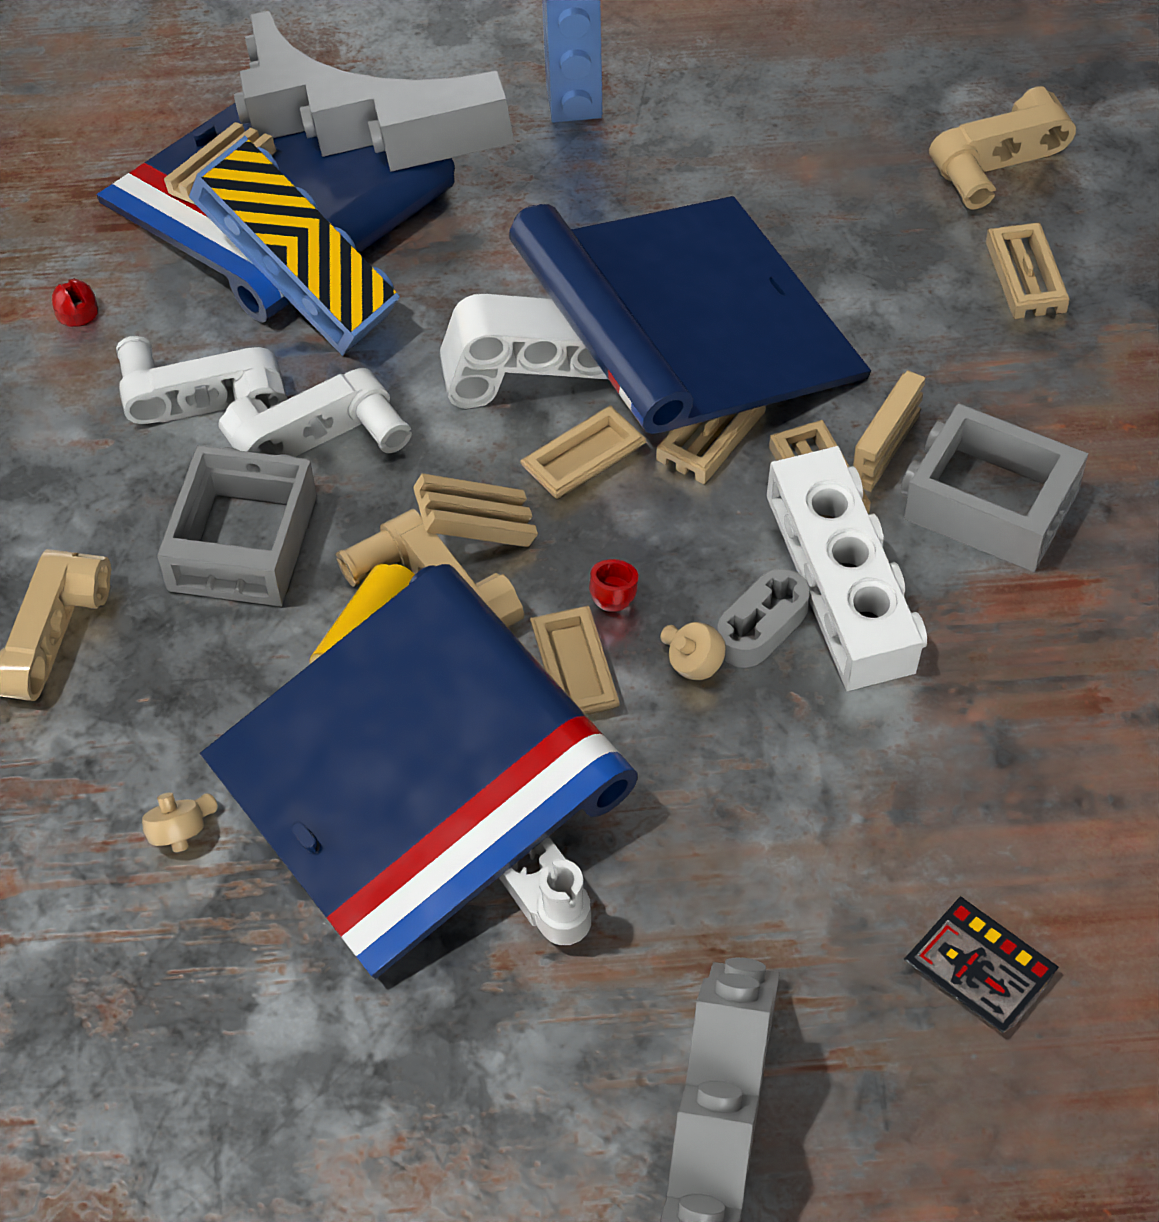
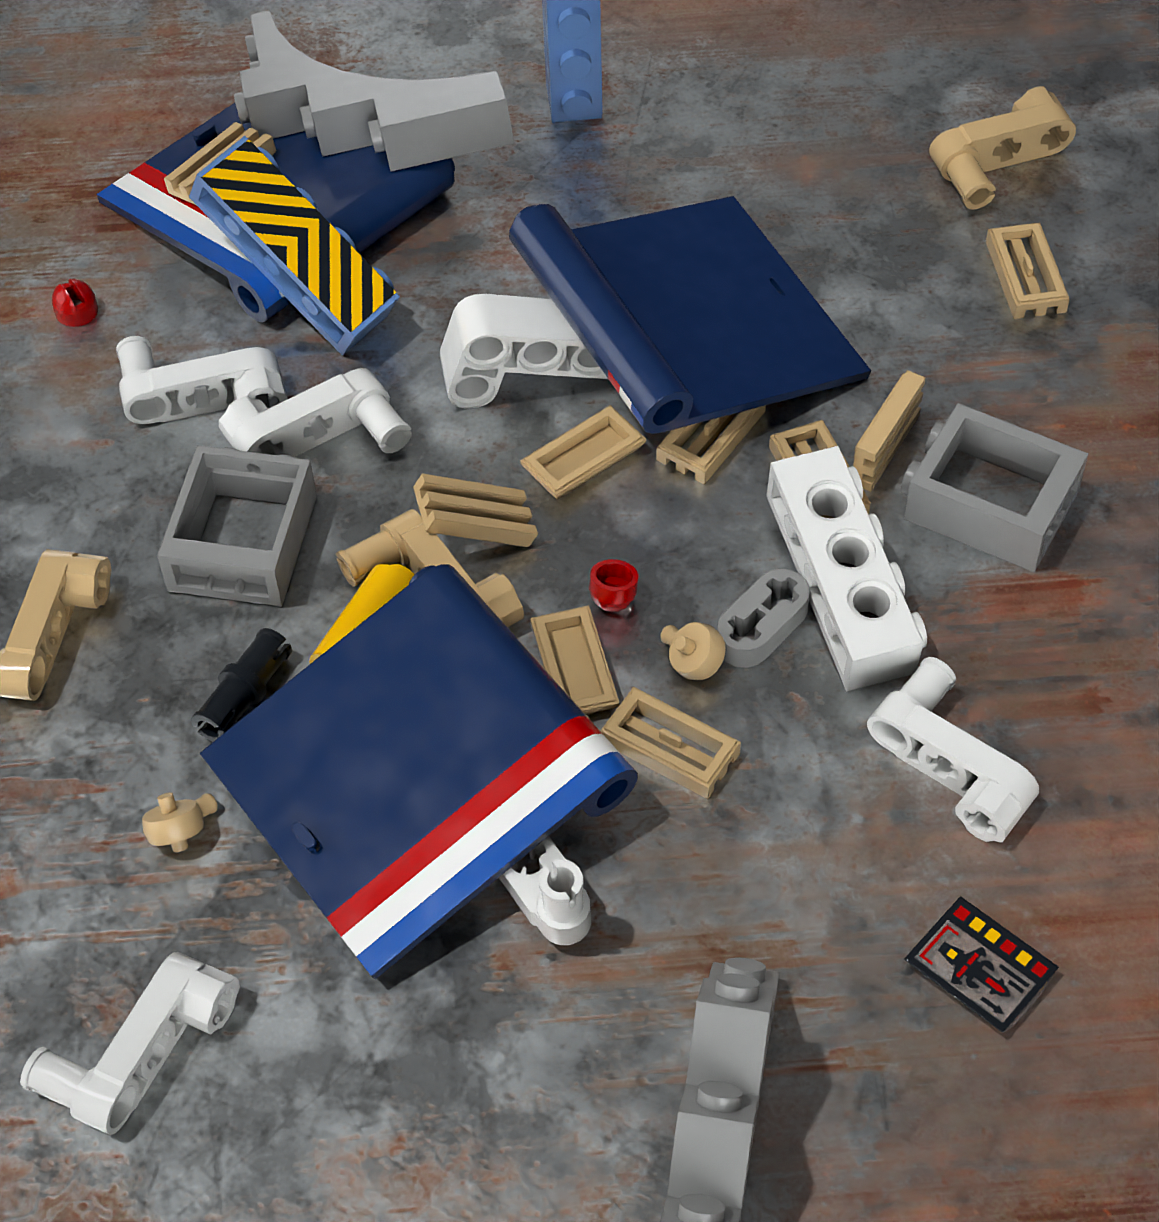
(105, 1096): none -> white beam
(242, 684): none -> black pin
(664, 750): none -> tan tile
(992, 785): none -> white beam

